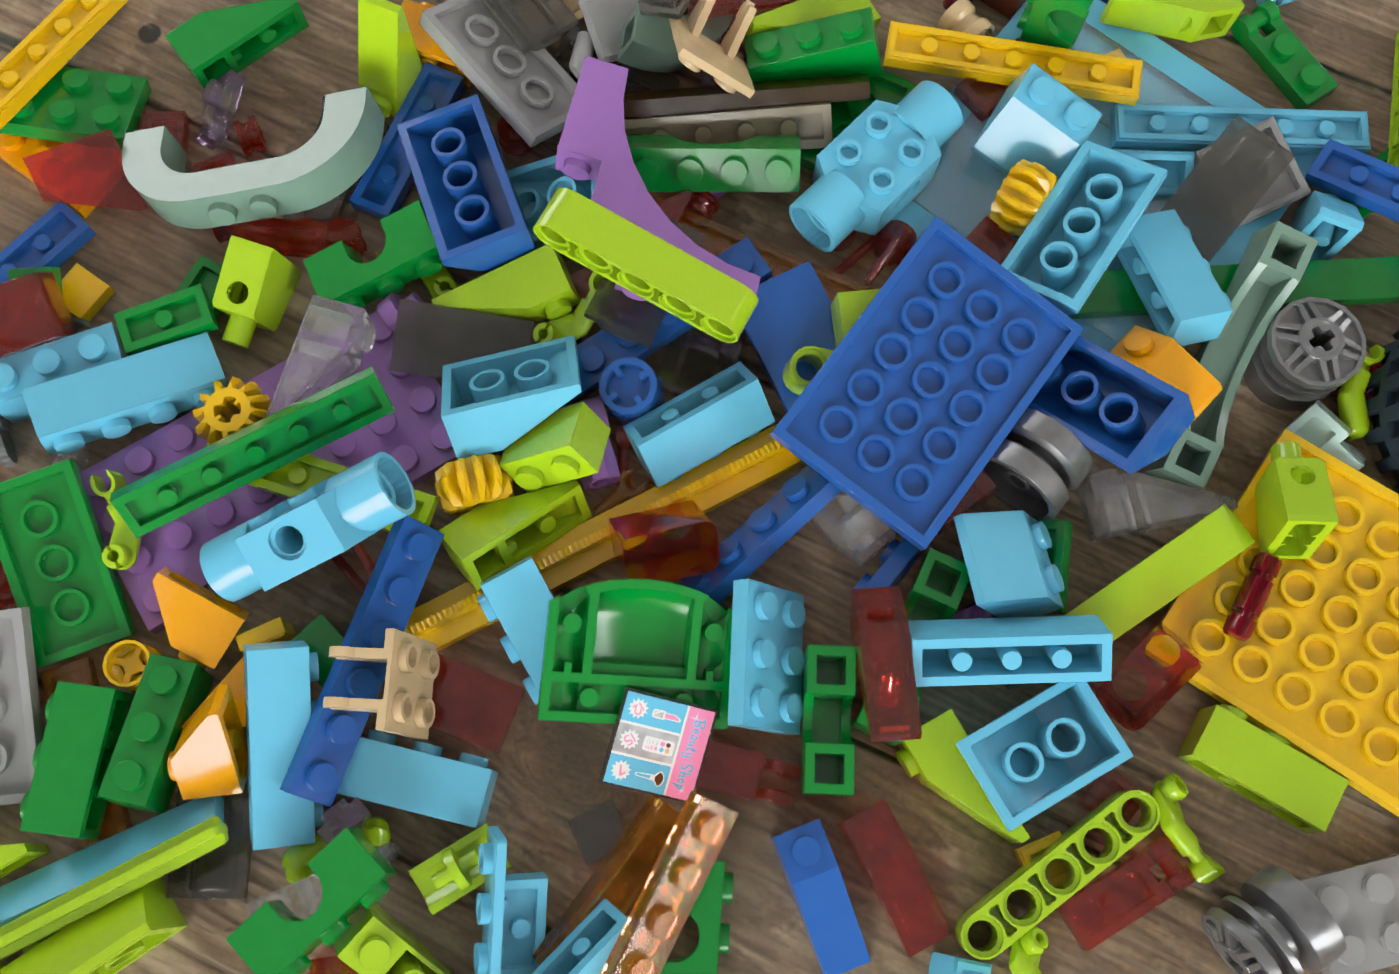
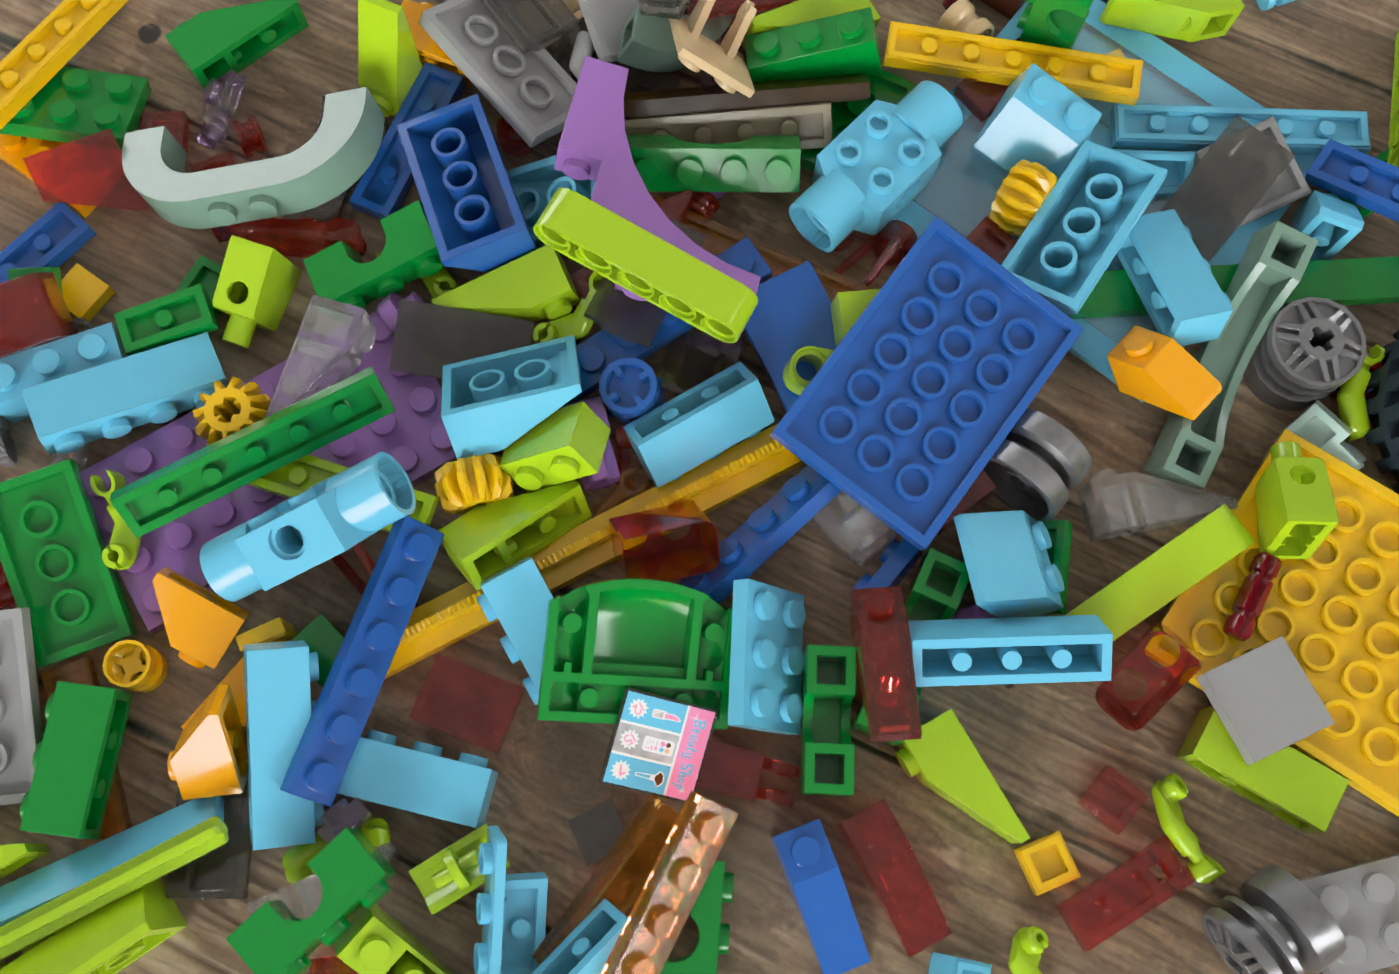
(162, 704): green arch -> none
(408, 687): tan plate -> none
(1043, 751): medium azure slope -> none
(1080, 867): lime beam -> none
(1114, 406): blue slope -> none
(1265, 700): none -> light grey tile
(1283, 56): green plate -> none

